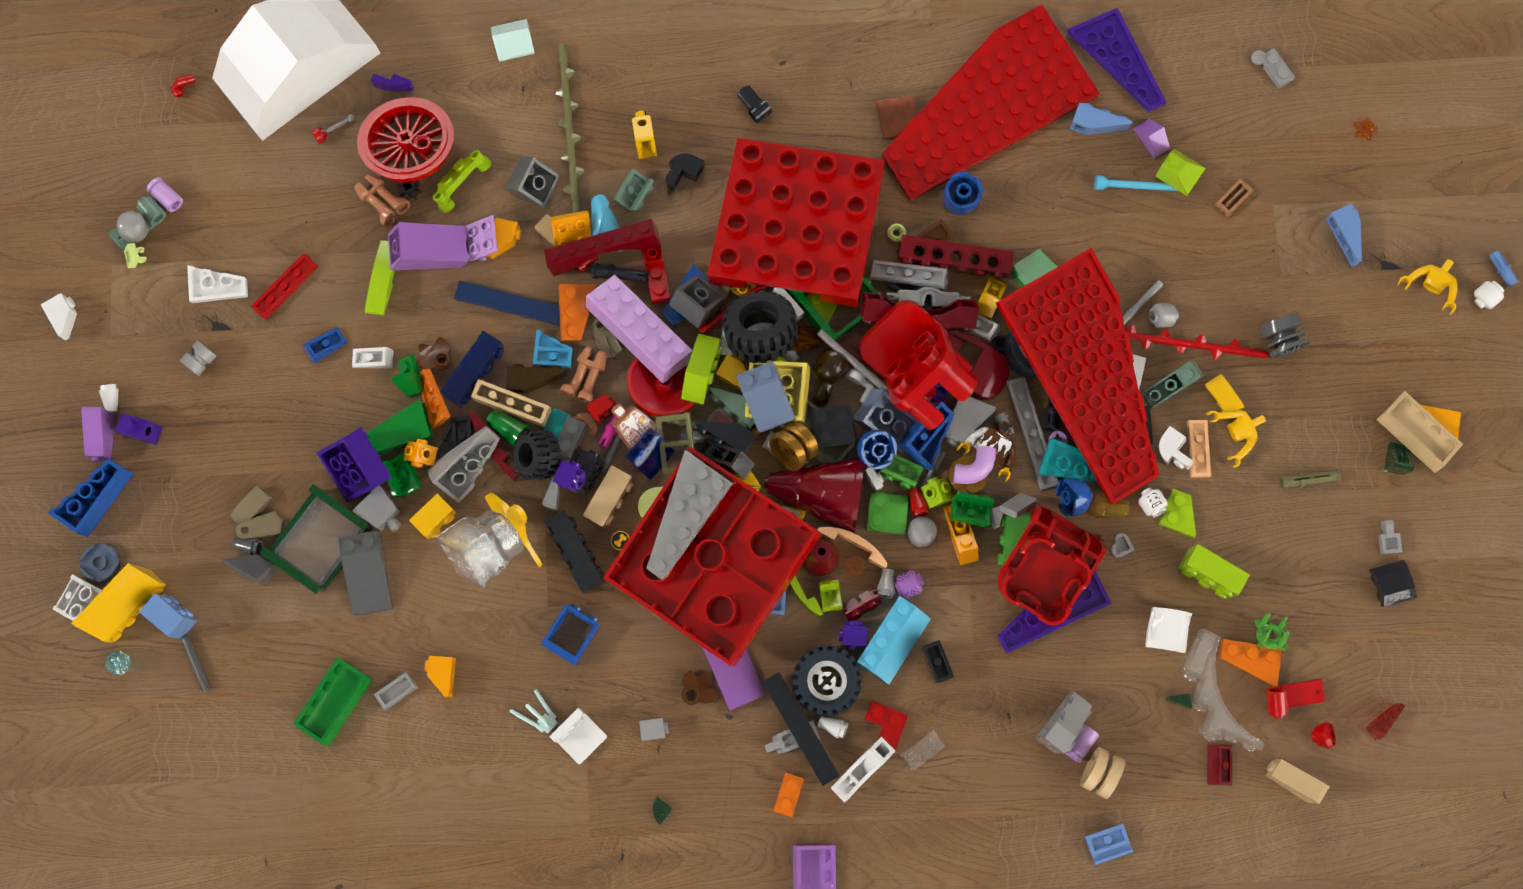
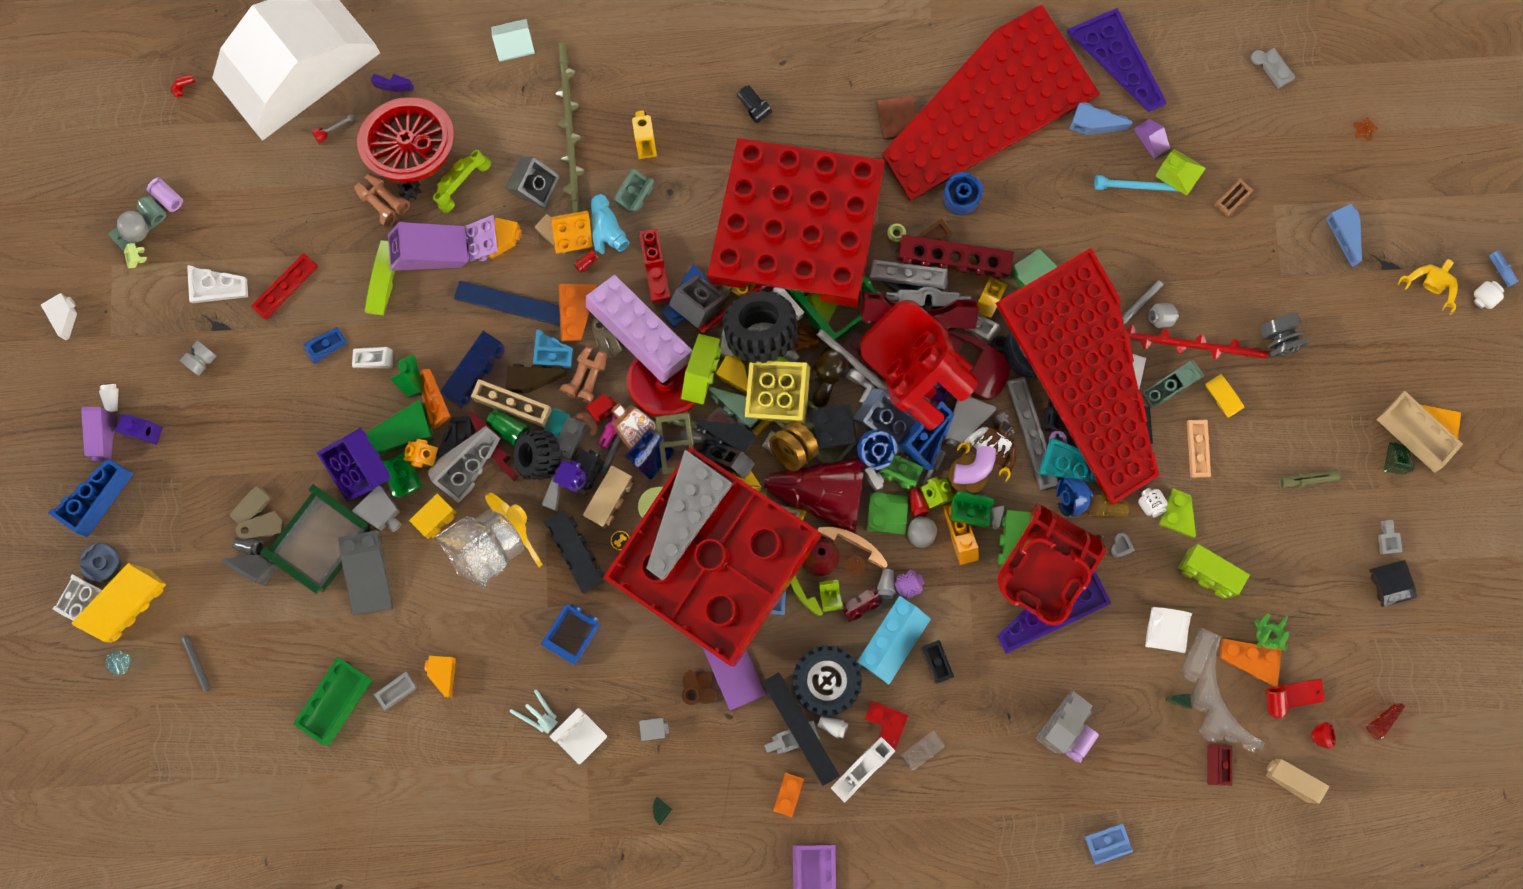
(168, 615): medium blue brick -> none
(432, 354): reddish brown plate -> none
(608, 271): black pin -> none
(630, 237): dark red arch -> none
(683, 165): black brick -> none
(766, 396): sand blue slope -> none
(853, 635): dark purple brick -> none
(1018, 505): light grey tile -> none
(1102, 772): tan wheel -> none
(1169, 449): white brick -> none
(1240, 429): yellow piece -> none

